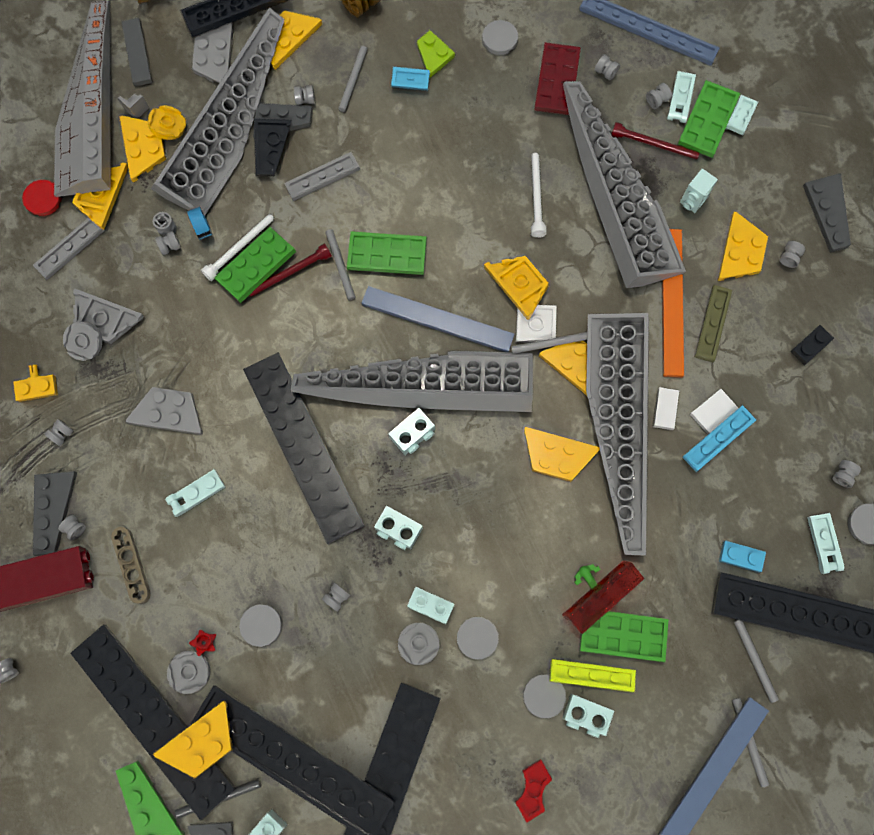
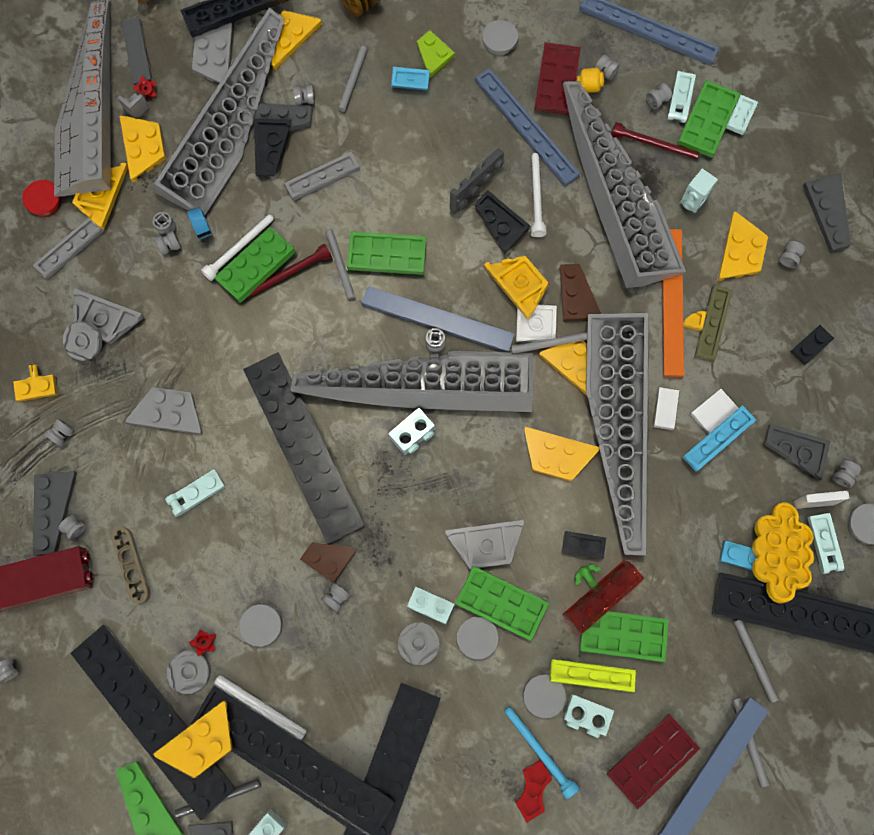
(150, 87): none -> red plate
(166, 122): yellow tile -> none
(260, 707): none -> white axle
(328, 559): none -> reddish brown wing
(401, 524): light aqua brick -> none
(435, 344): none -> light grey wheel
(471, 187): none -> dark grey wing
(486, 544): none -> light grey wing
(501, 221): none -> black wing
(502, 603): none -> bright green plate
(527, 127): none -> sand blue tile
(568, 787): none -> medium azure piece
(576, 294): none -> reddish brown wing
(584, 545): none -> black plate
(591, 79): none -> yellow head
(653, 761): none -> dark red plate
(695, 321): none -> yellow tile
(782, 552): none -> yellow plate
(799, 448): none -> dark grey wing
(821, 499): none -> white tile

